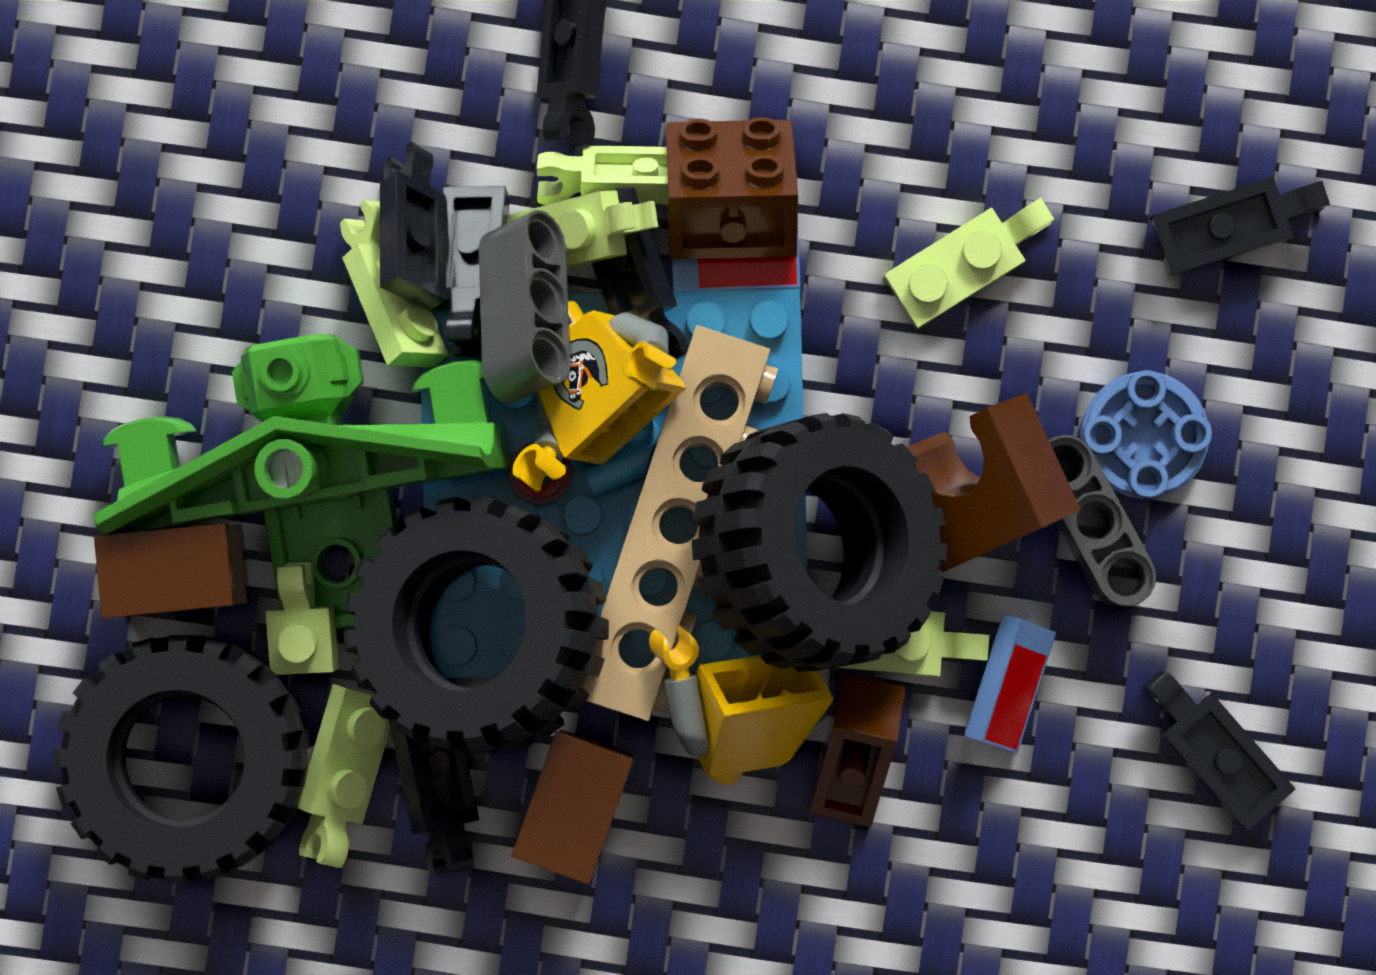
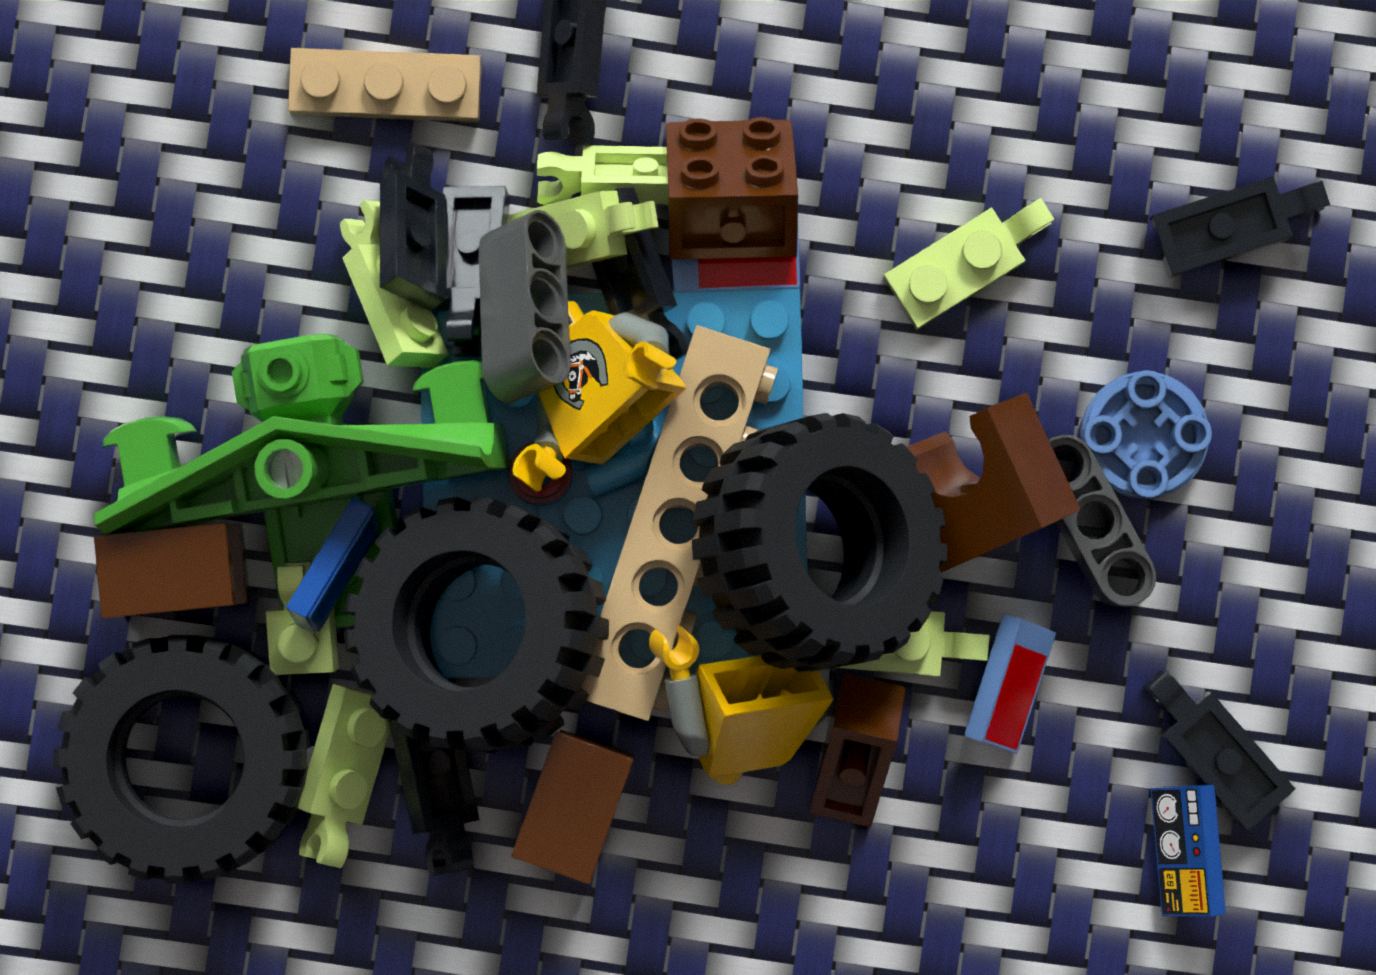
(334, 566): none -> blue tile
(385, 85): none -> tan plate
(1188, 851): none -> tile

